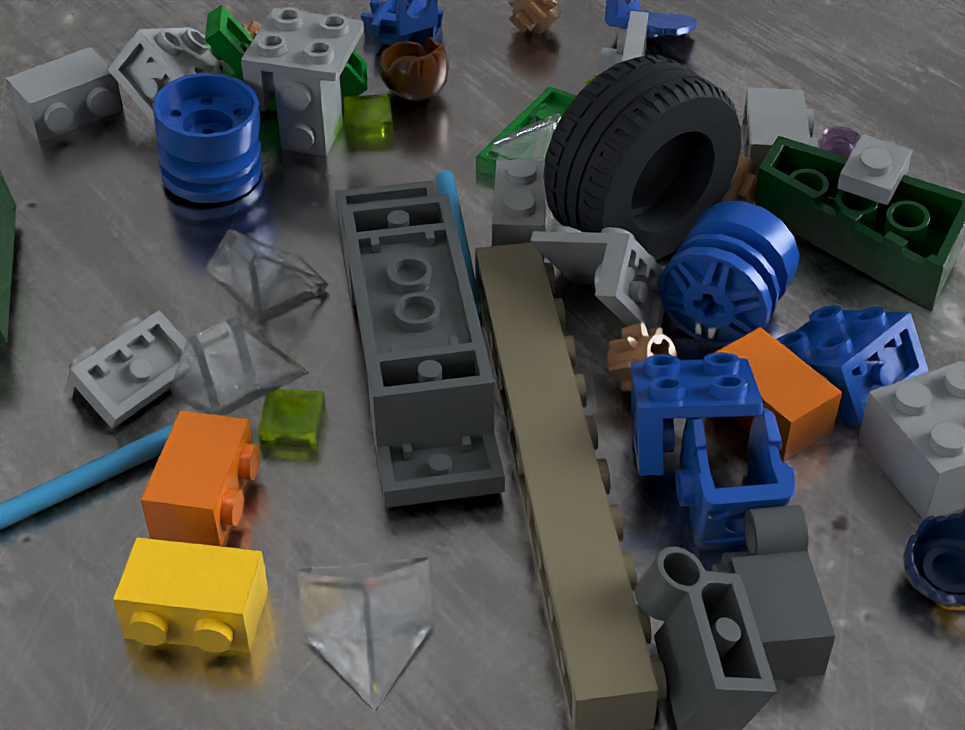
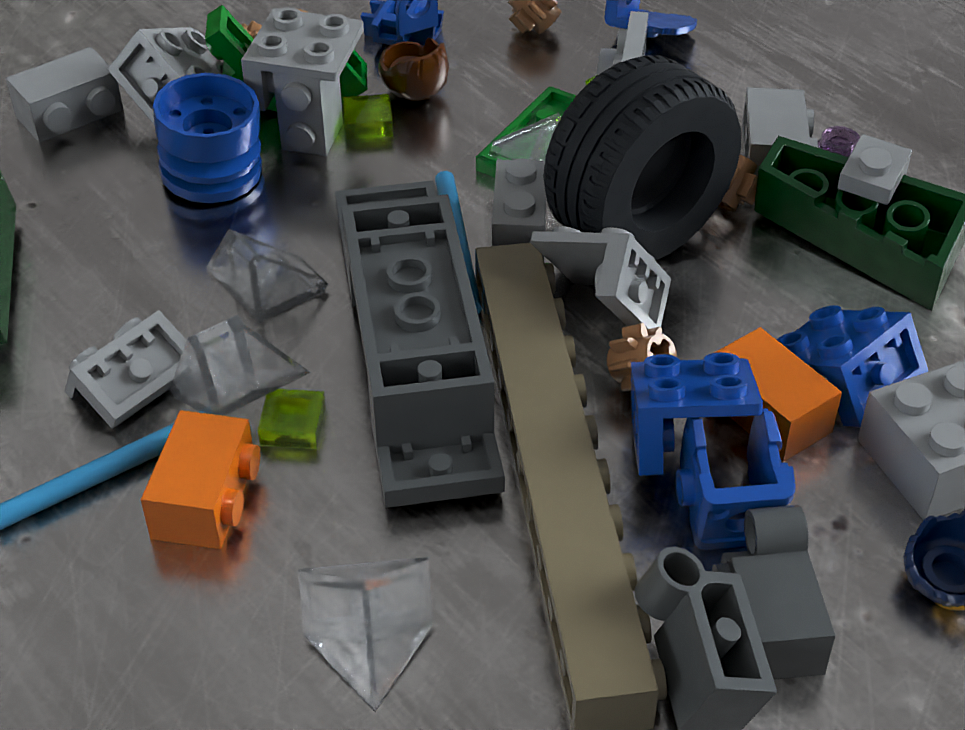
(191, 595): yellow brick -> none
(729, 273): blue wheel -> none

